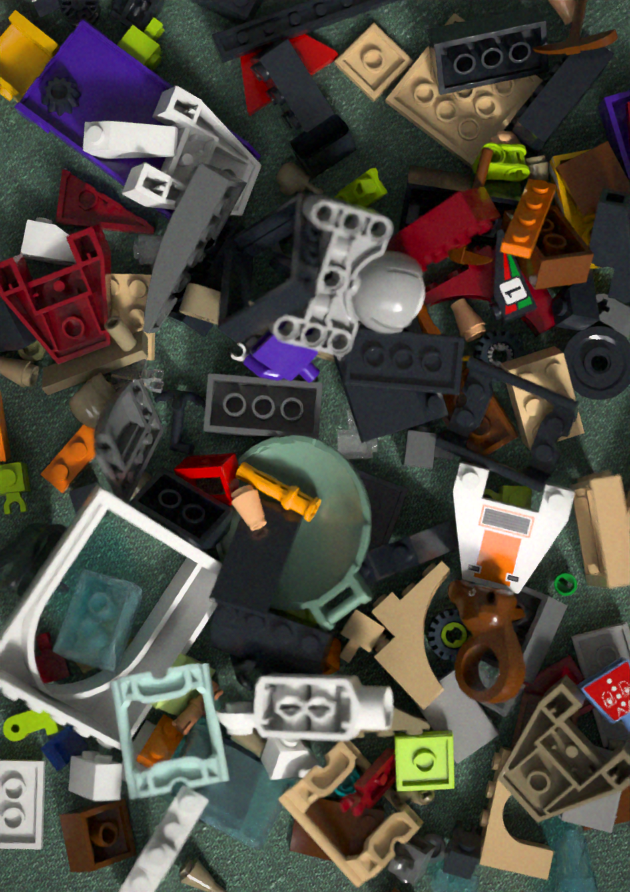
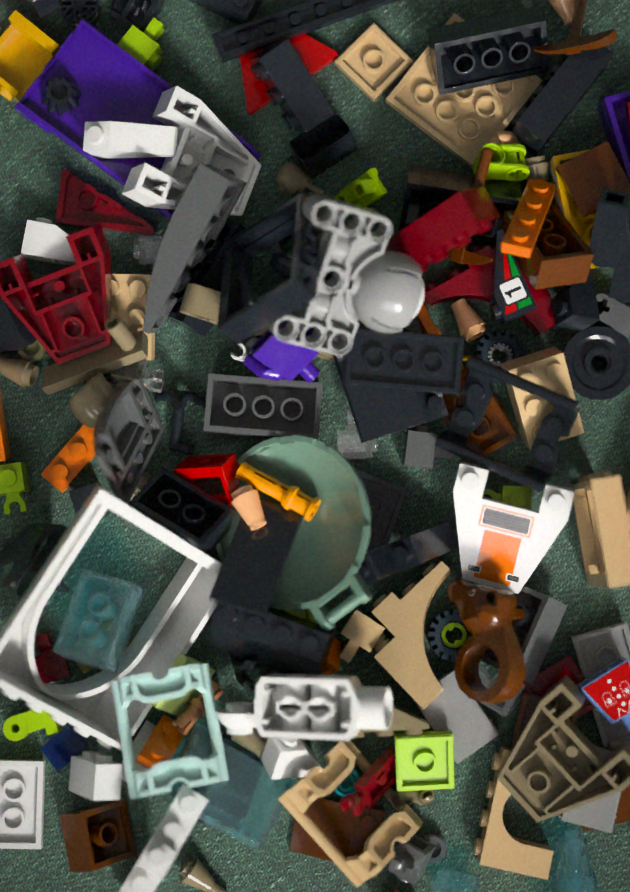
(462, 852): black brick -> none
(561, 587): green hinge -> none

